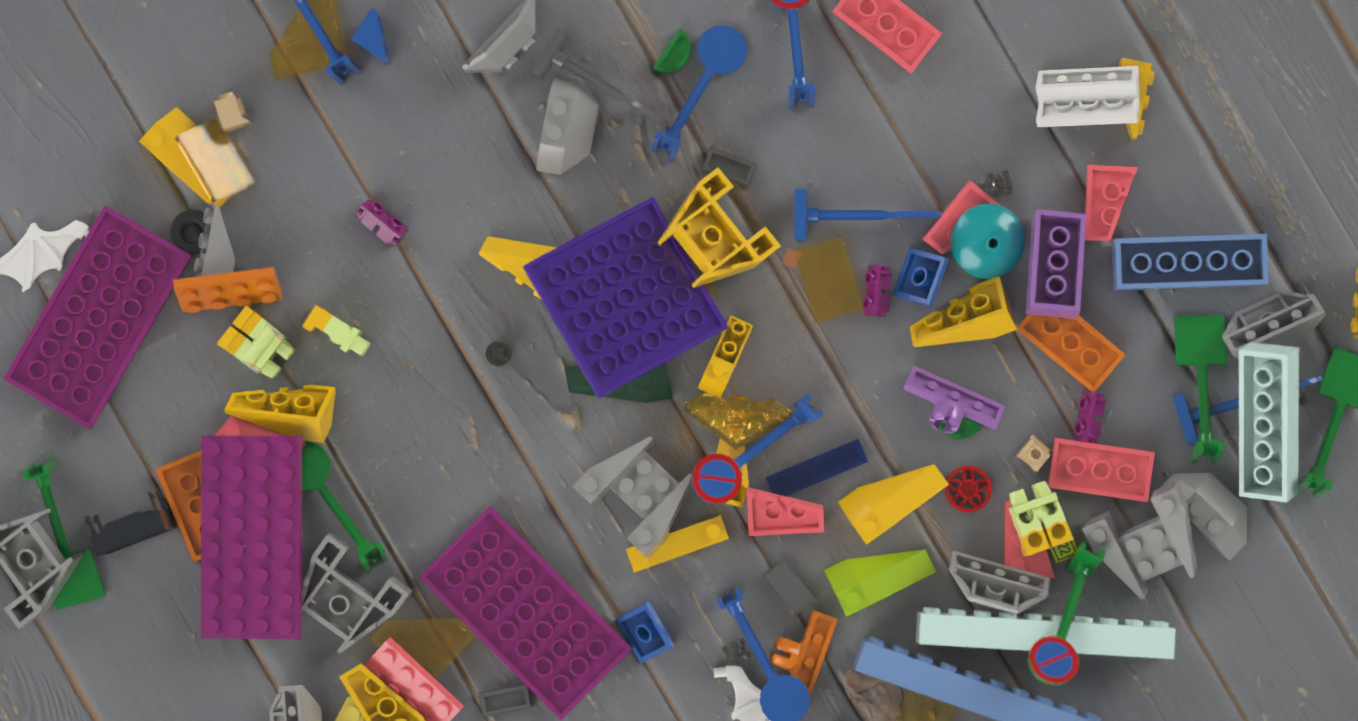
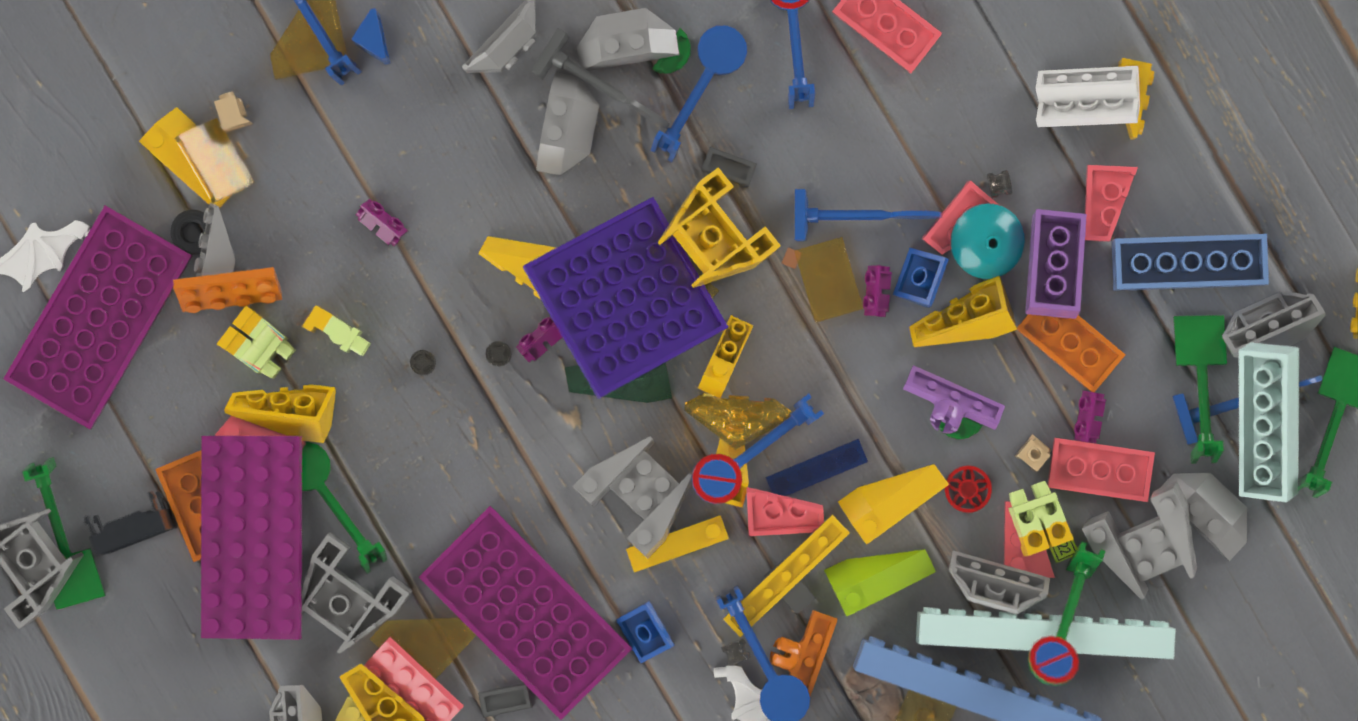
(423, 362): none -> clear smoke wheel
(531, 344): none -> magenta hinge
(626, 40): none -> light grey wedge
(790, 572): none -> yellow plate

